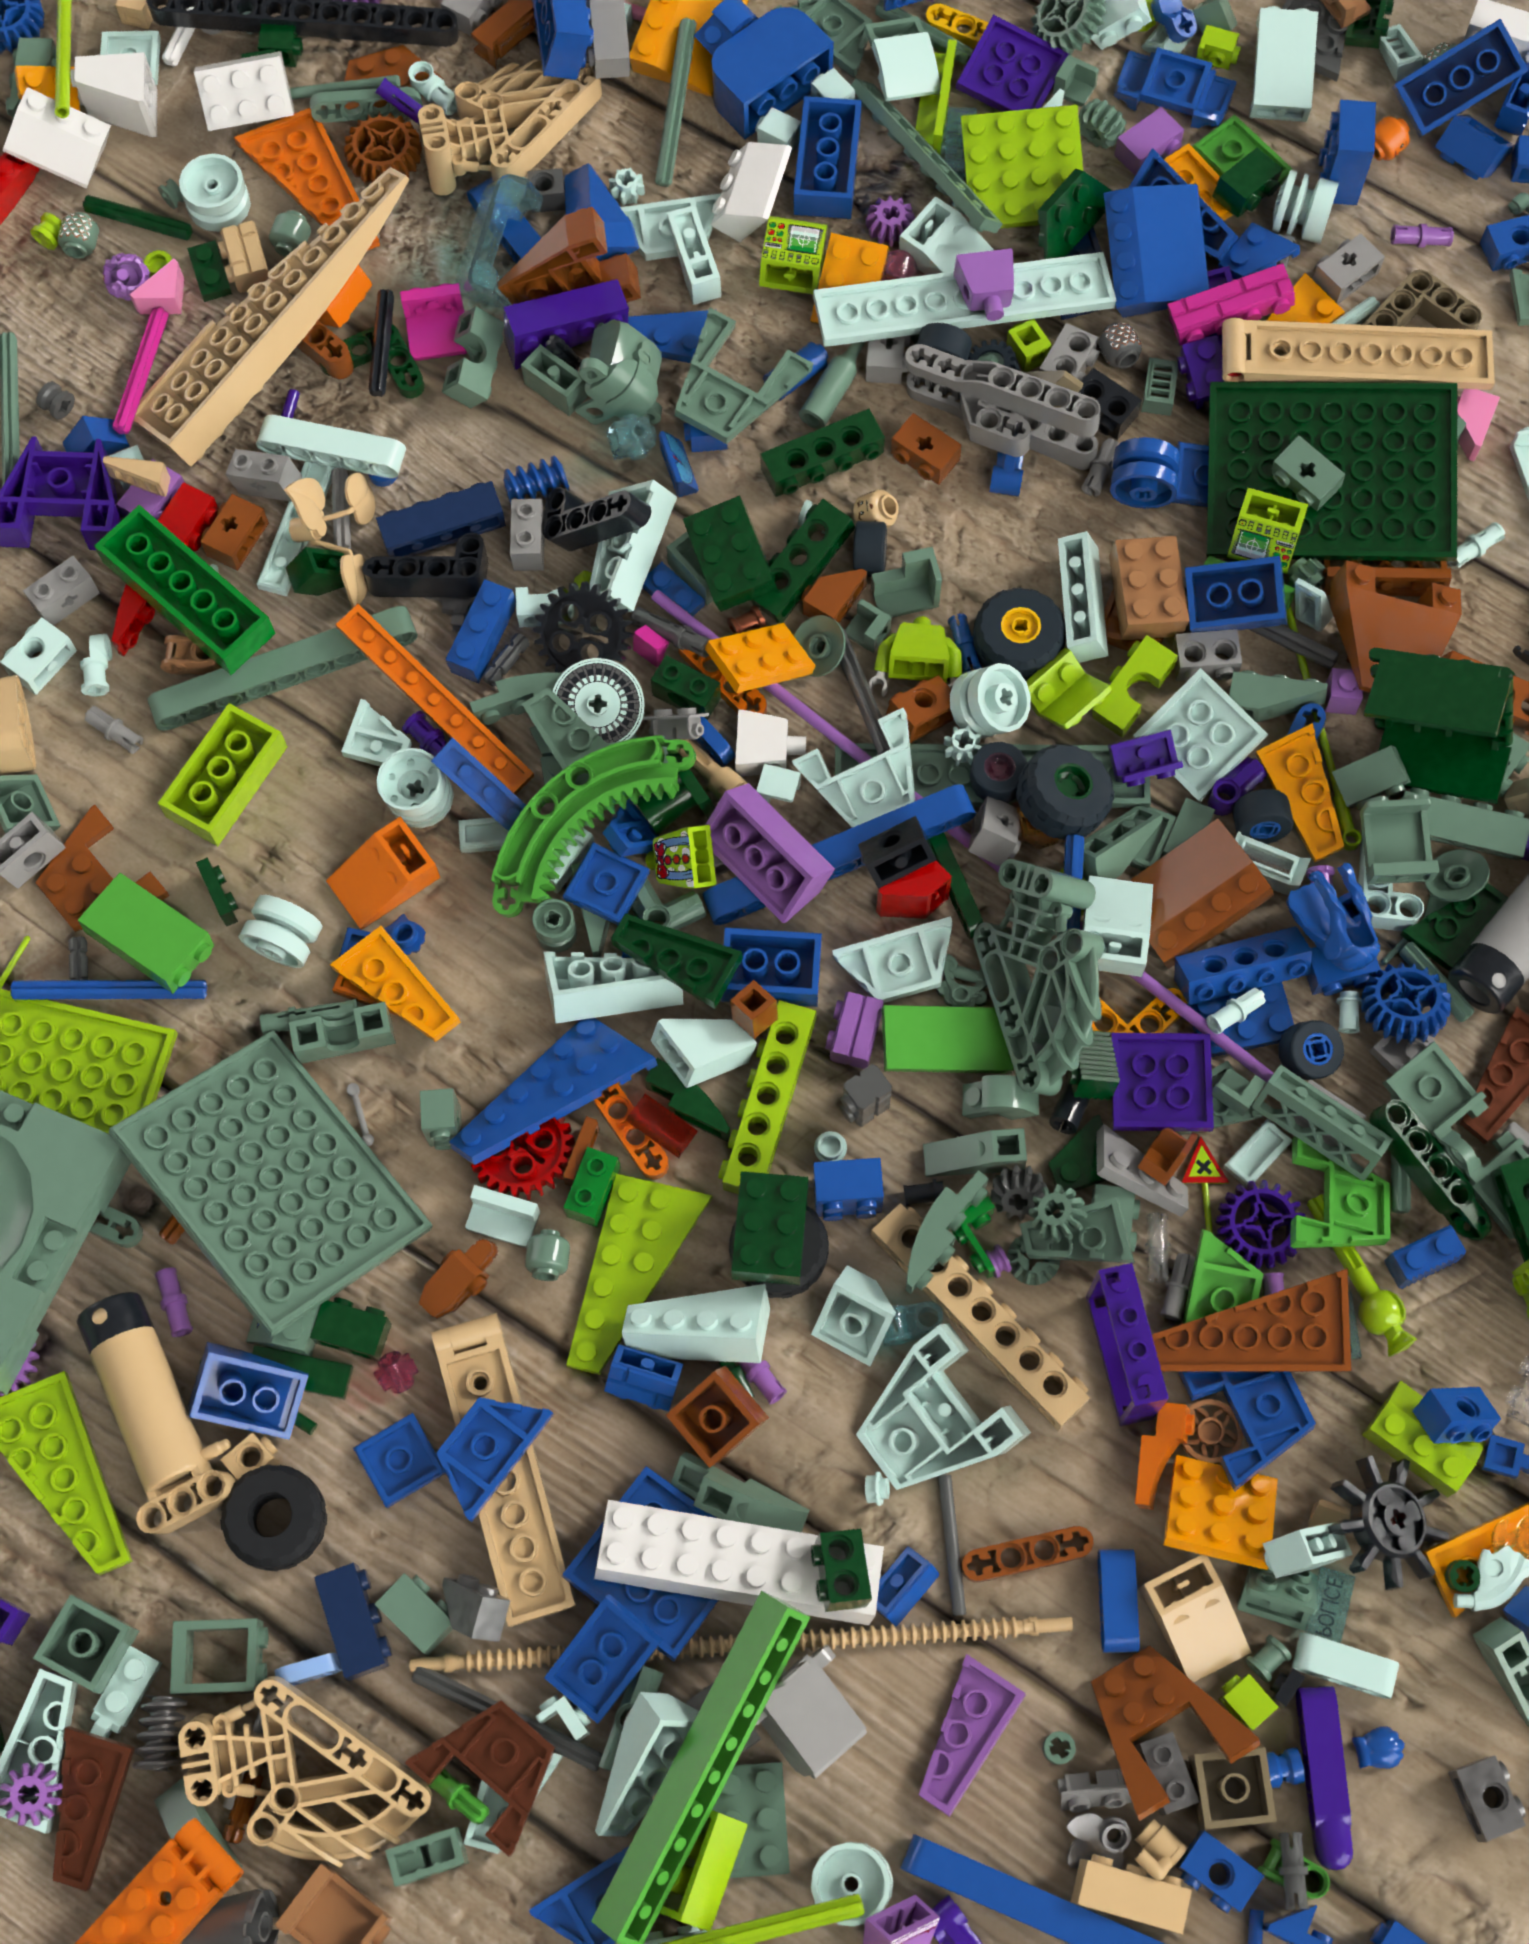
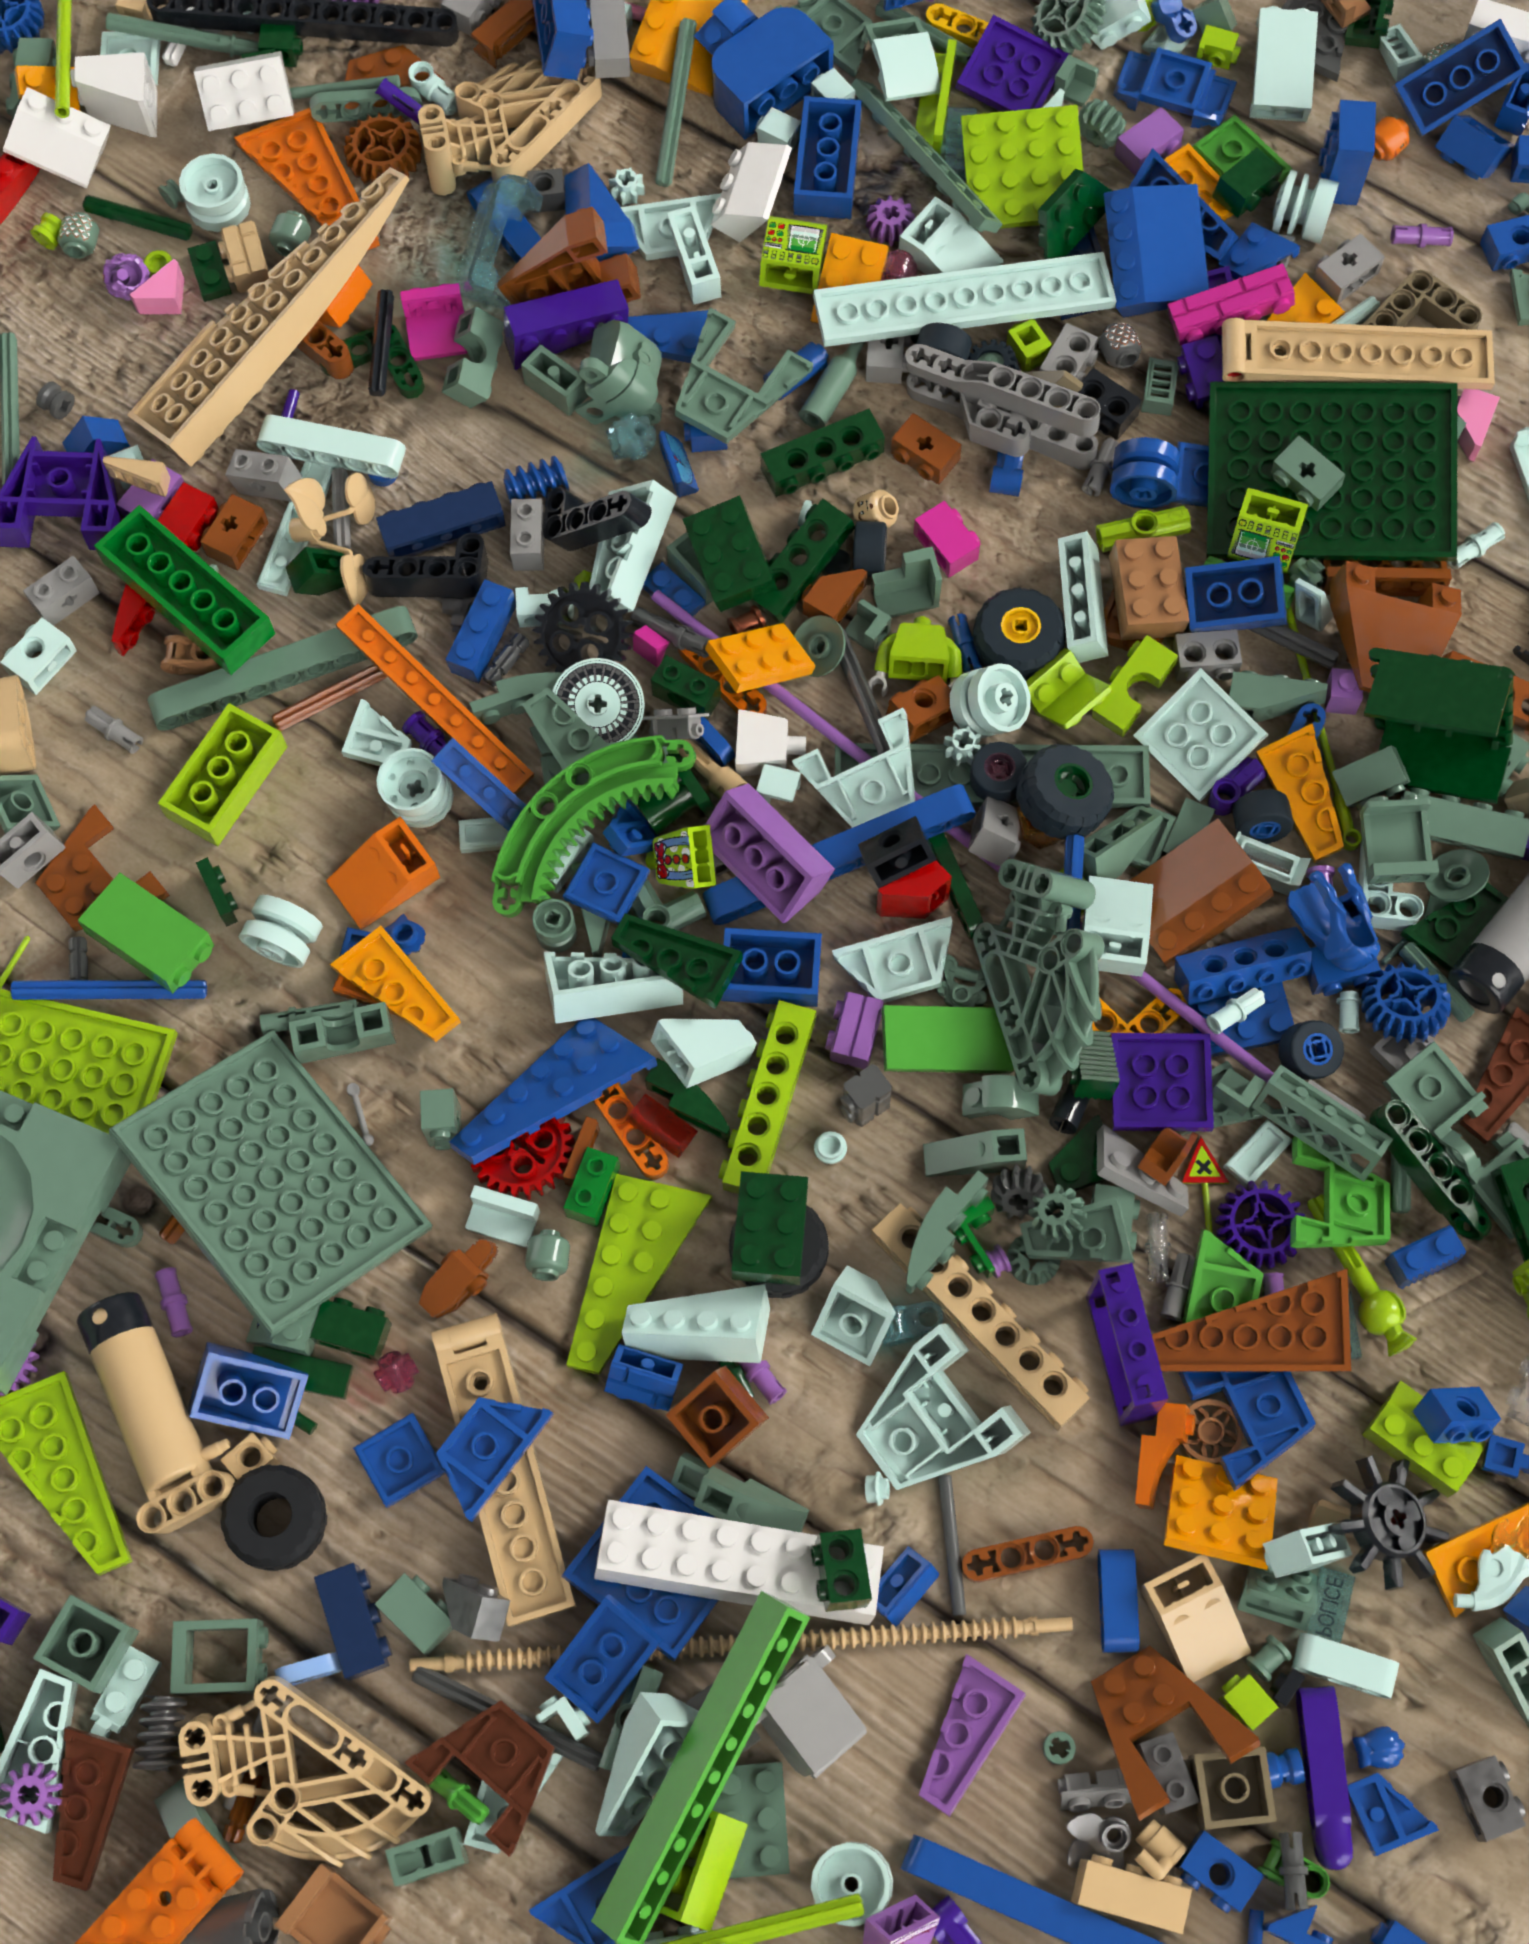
(95, 666): light aqua connector -> none
(140, 371): dark pink axle -> none
(180, 35): none -> sand green axle
(327, 697): none -> dark orange axle
(563, 351): black axle -> none
(754, 1009): dark orange brick -> none
(839, 563): none -> black tile
(848, 1188): blue brick -> none
(923, 1192): black pin -> none
(951, 540): none -> dark pink brick
(986, 281): medium lavender torso -> none
(1144, 757): dark purple bracket -> none
(1160, 524): none -> lime piece
(1385, 1815): none -> blue wing
(1451, 1575): dark green bush -> none

